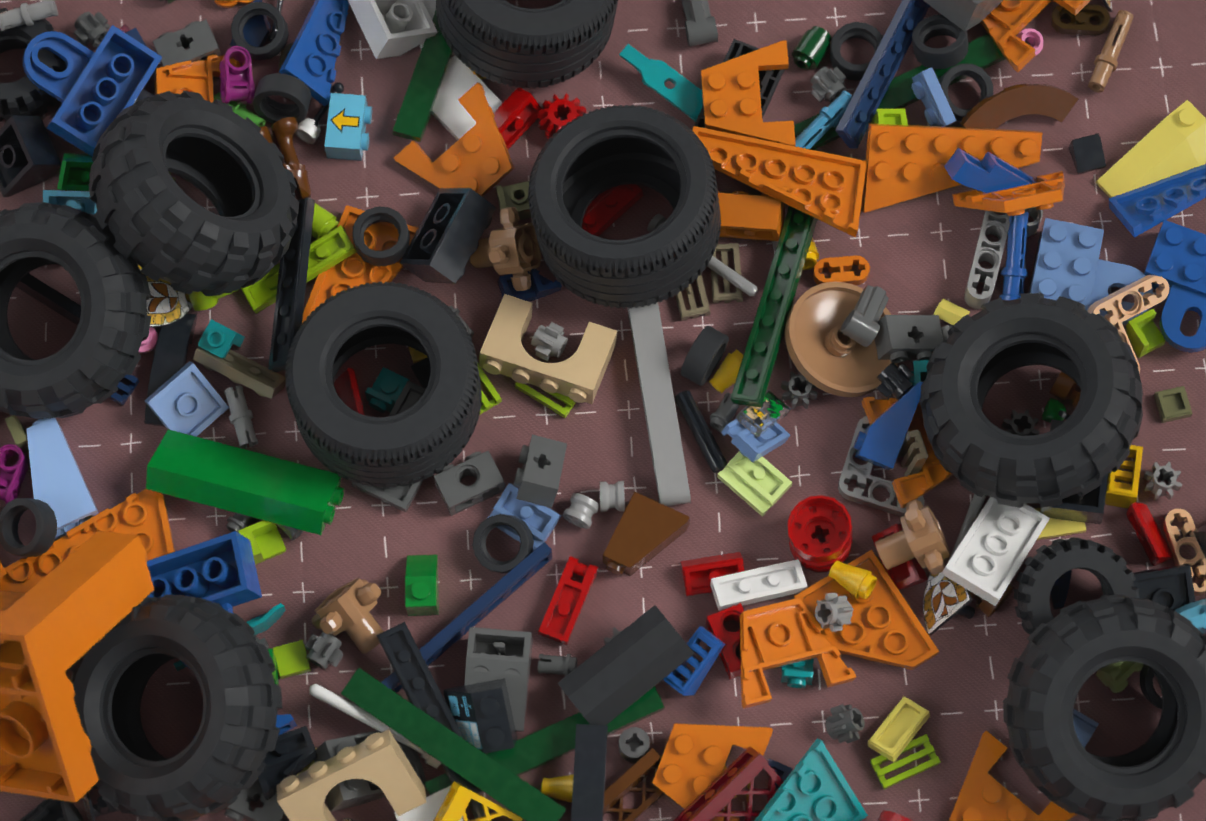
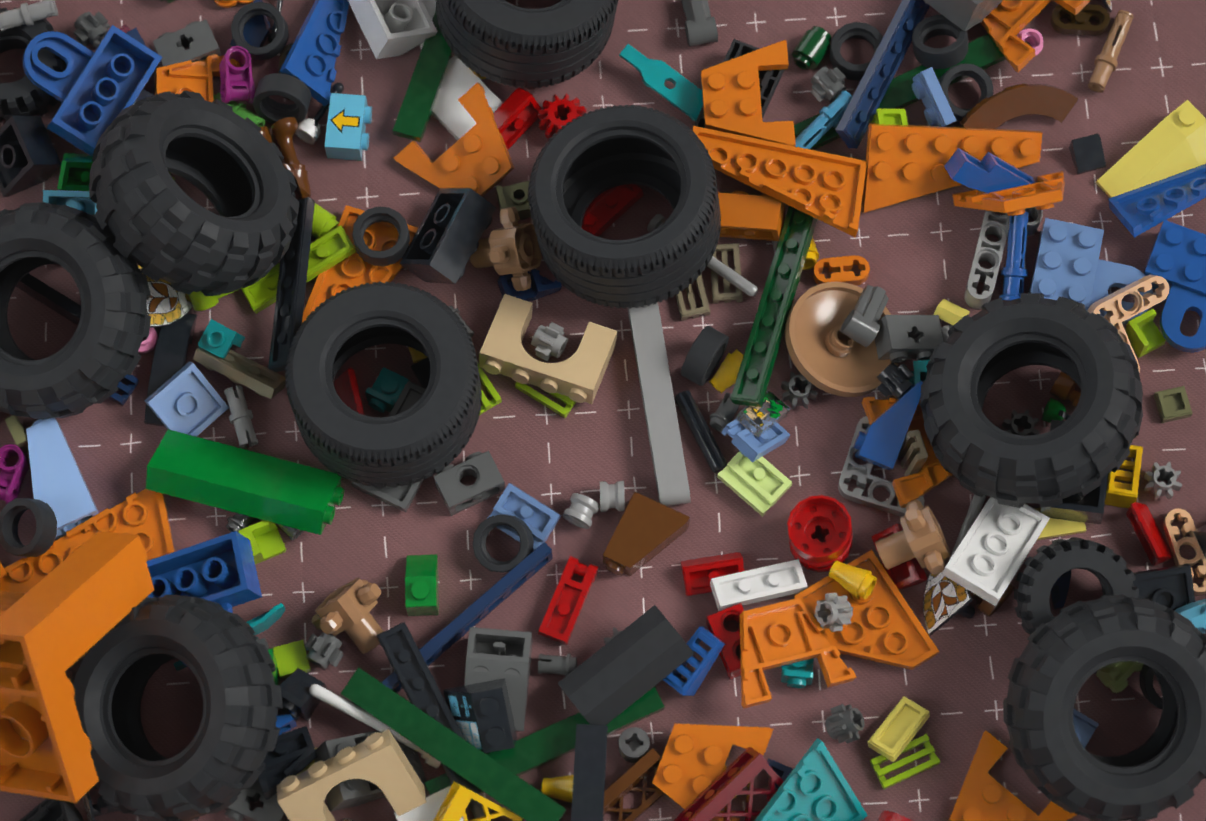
(296, 695): none -> black slope
(541, 470): dark grey brick -> none

